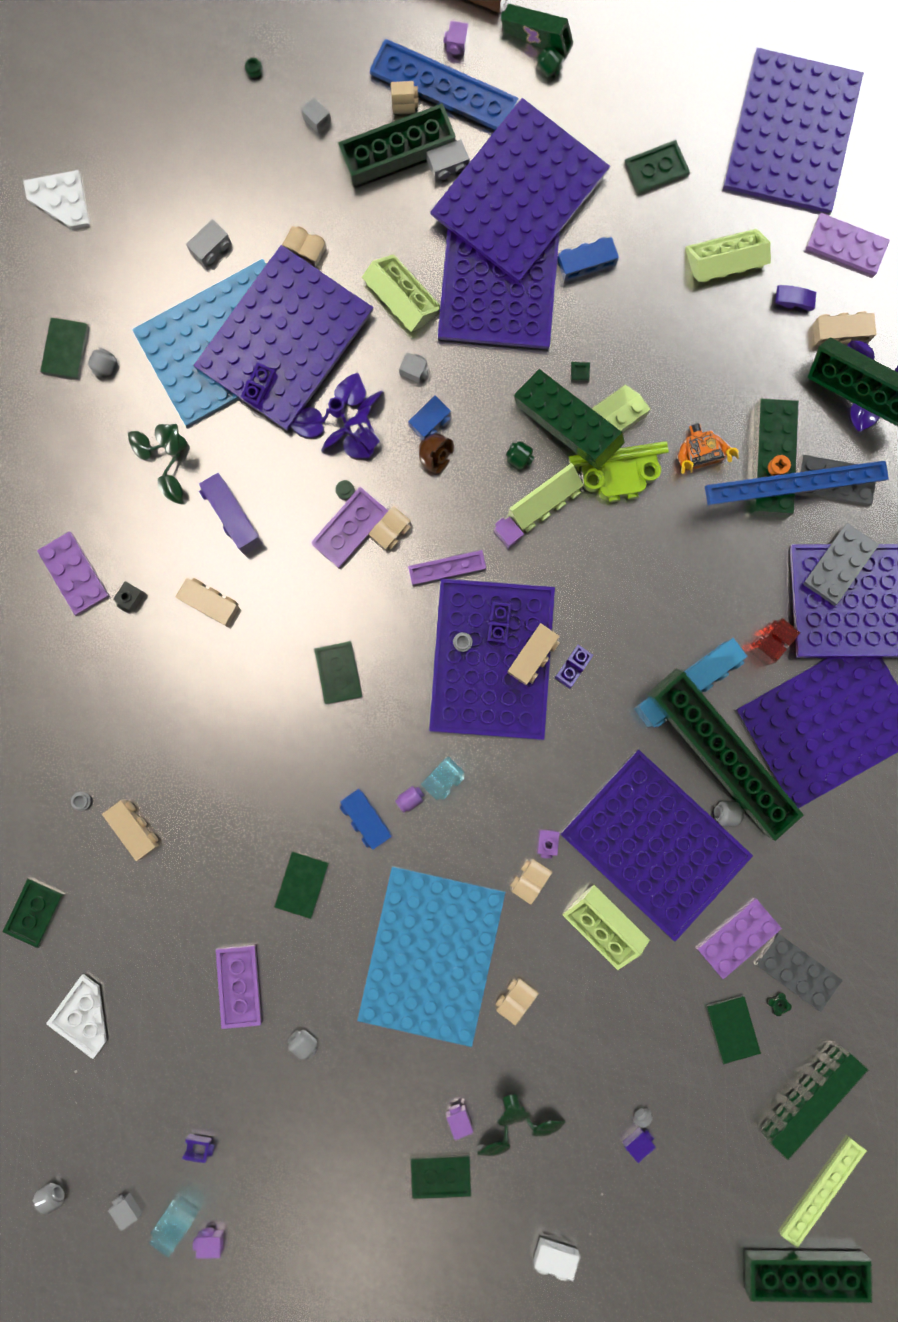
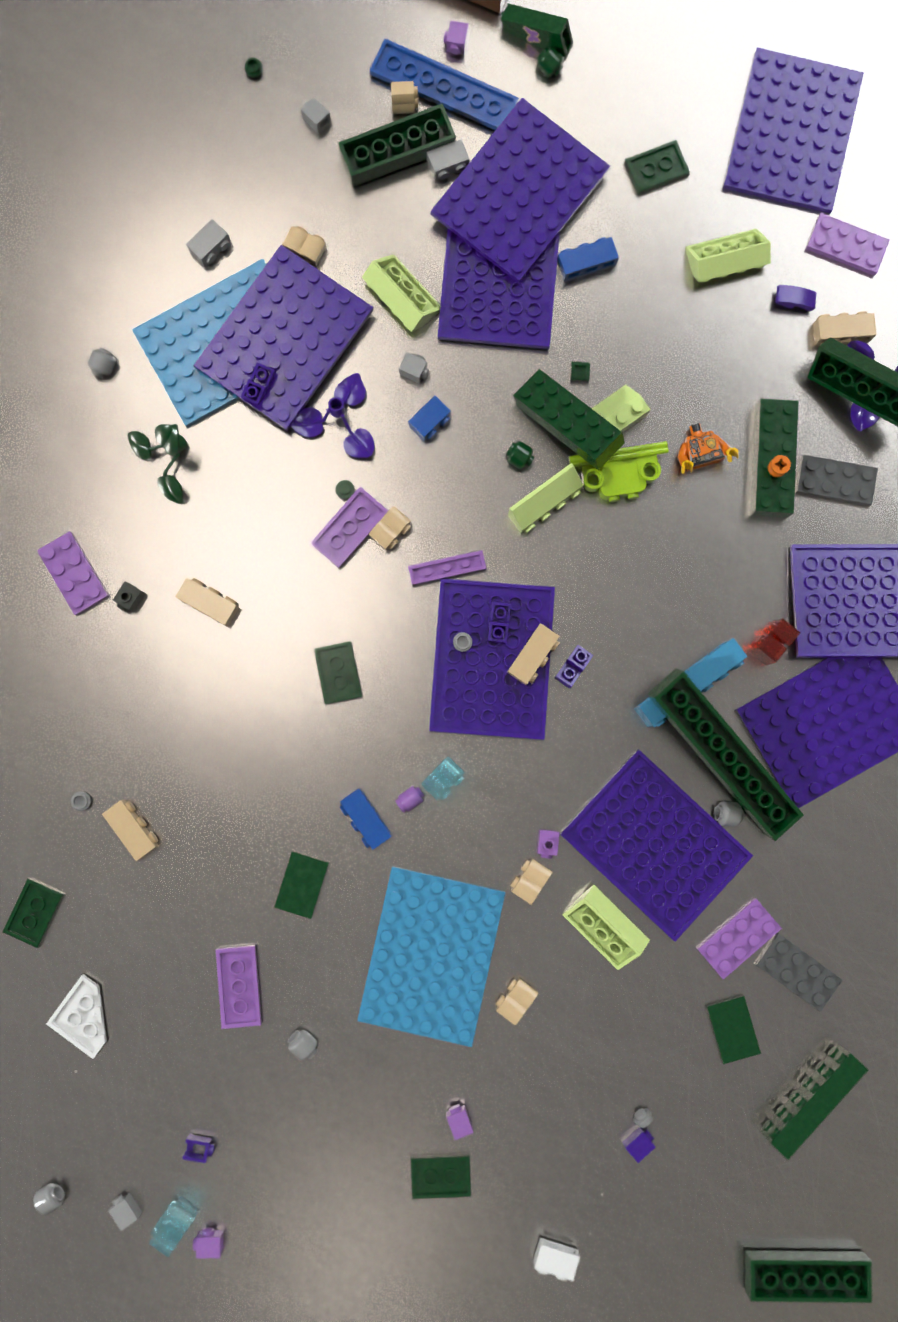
(60, 197): white plate -> none
(64, 348): dark green tile -> none
(230, 513): brick -> none
(366, 433): dark purple plant -> none
(435, 451): reddish brown cylinder -> none
(508, 531): medium lavender brick -> none
(513, 1114): dark green plant -> none
(779, 1010): dark green plate -> none
(796, 483): blue plate -> none
(823, 1192): yellowish green tile -> none
(840, 564): plate -> none

